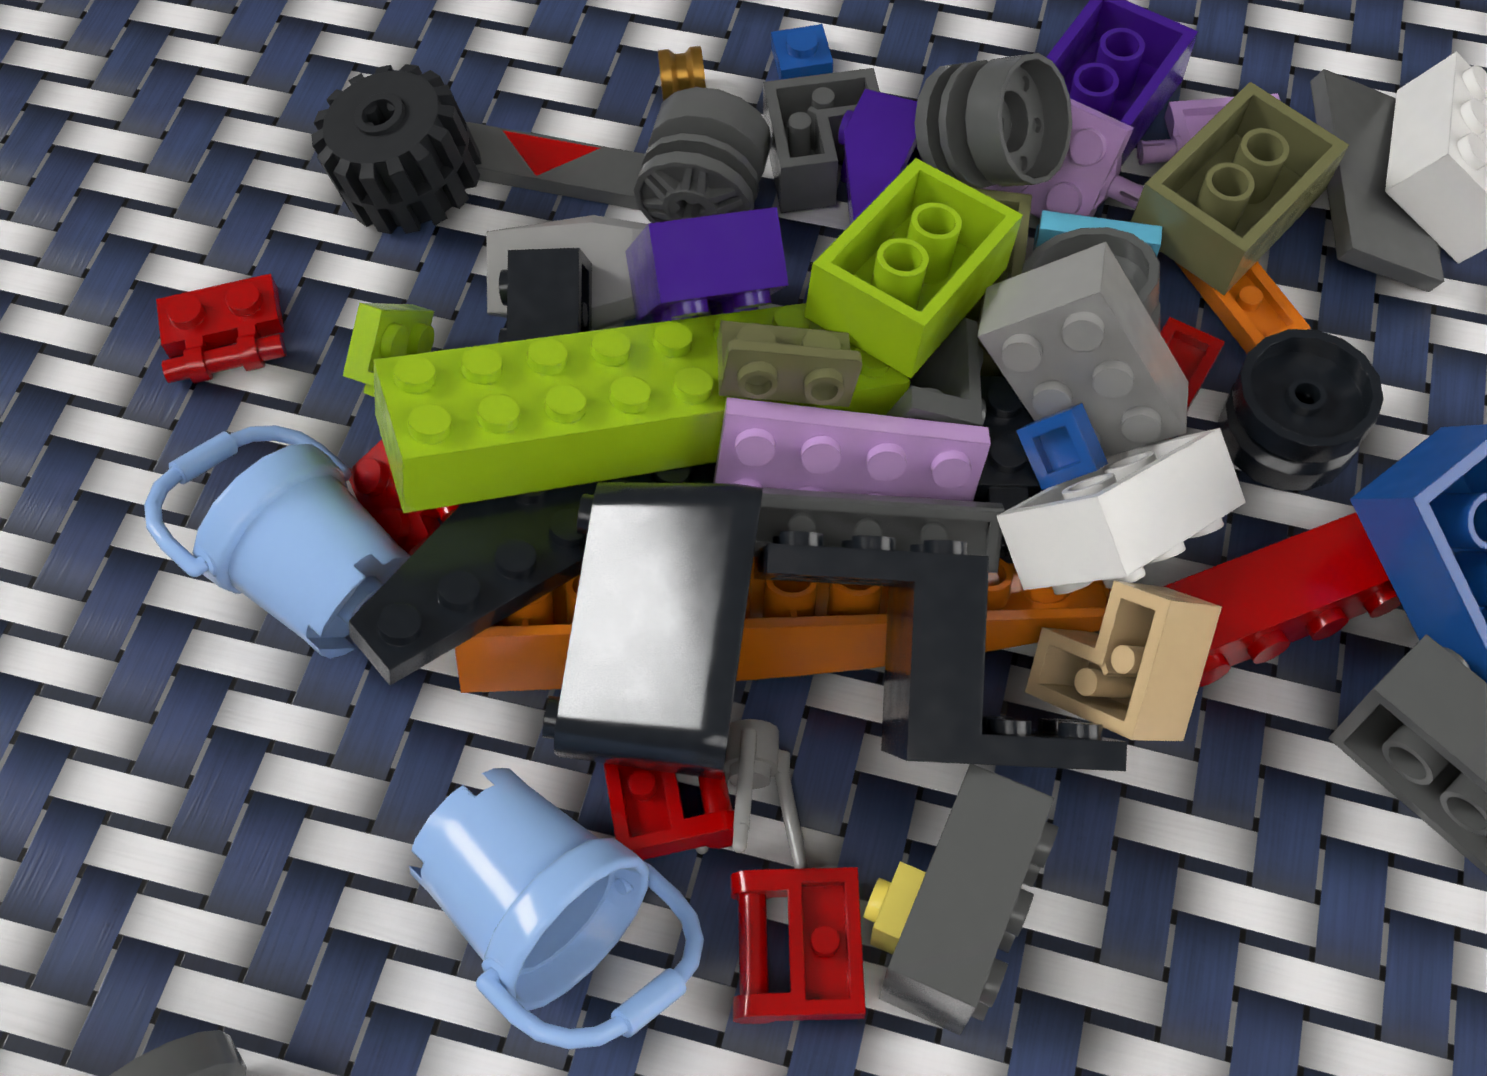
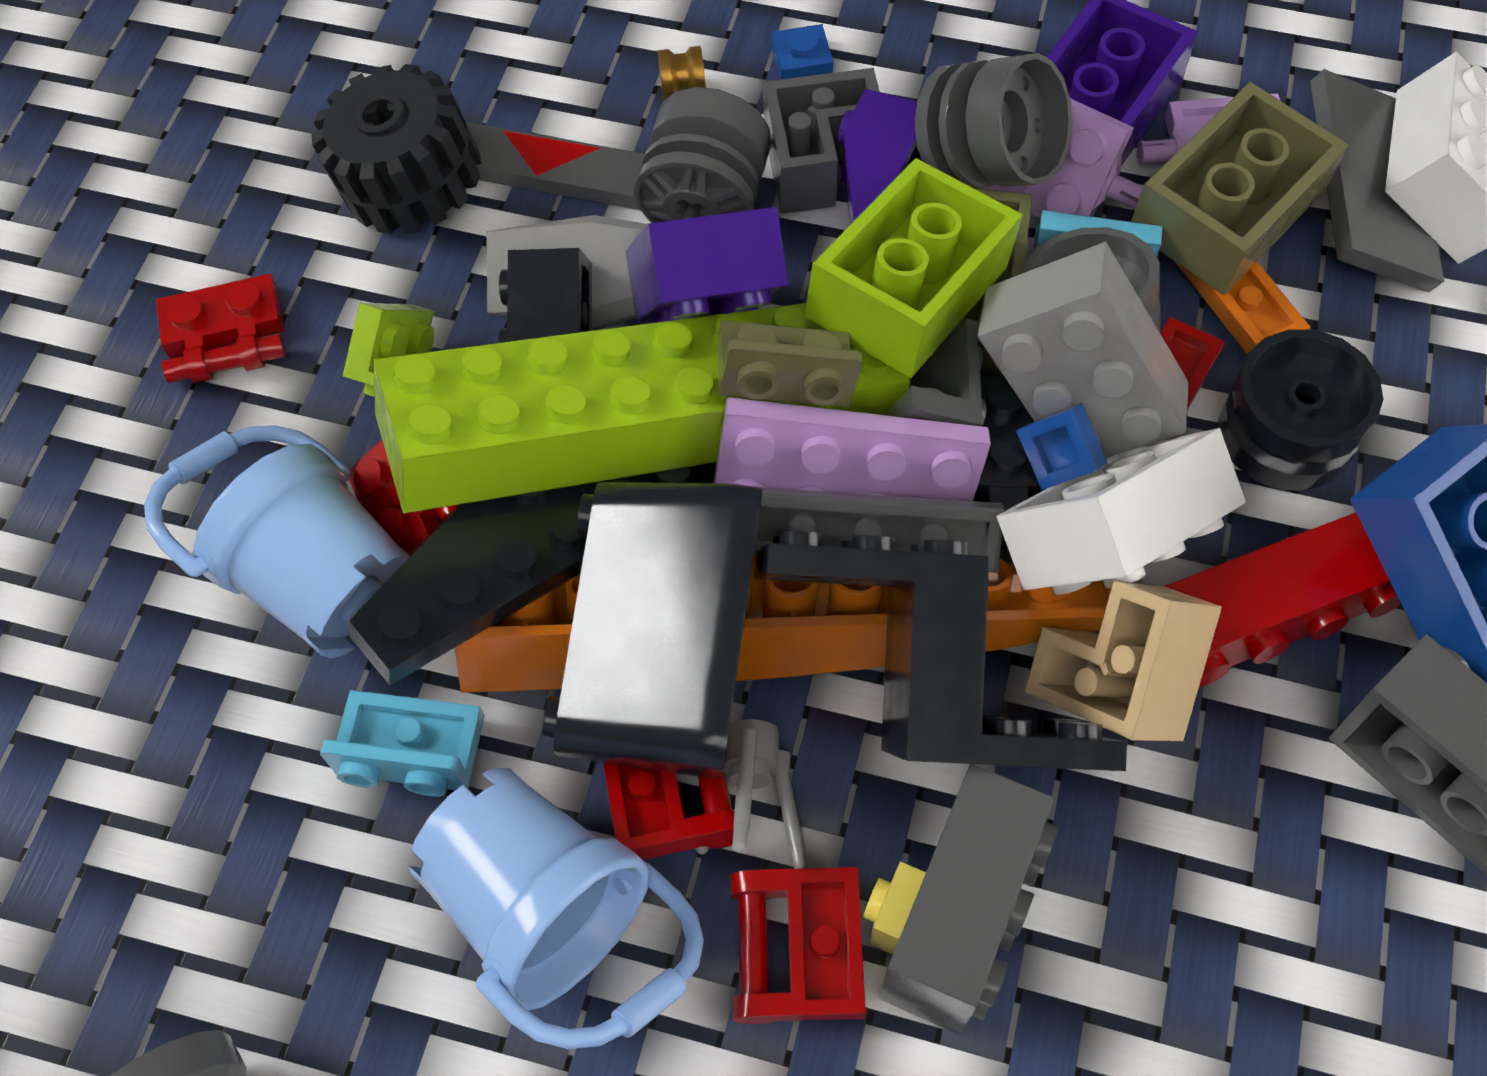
(405, 742): none -> medium azure bracket

